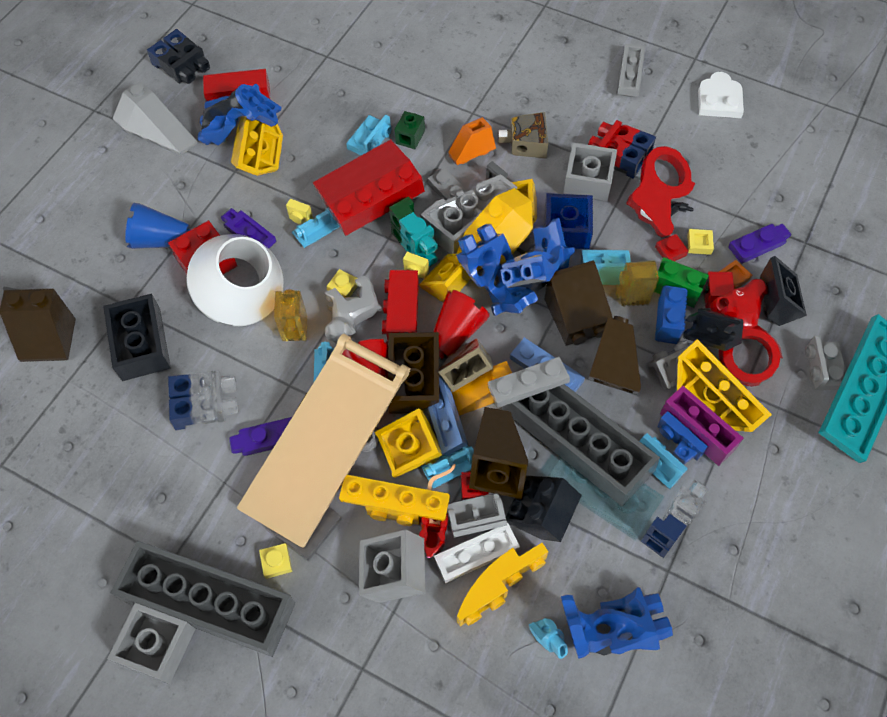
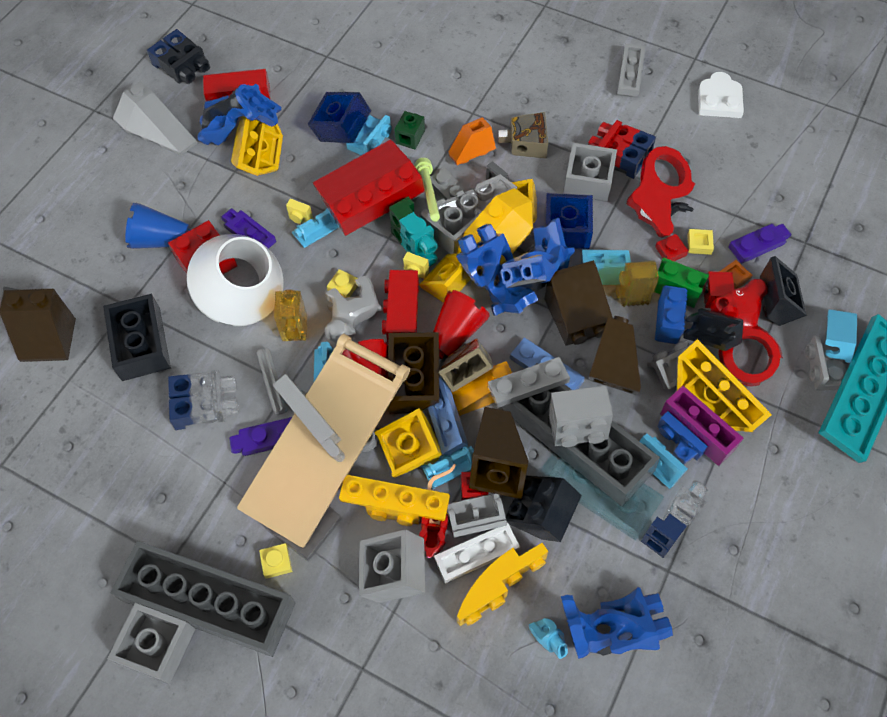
(270, 377): none -> light grey axle
(309, 416): none -> light grey hinge
(339, 117): none -> clear blue brick
(425, 168): none -> yellowish green piece
(580, 416): none -> light grey brick
(841, 334): none -> medium azure hinge

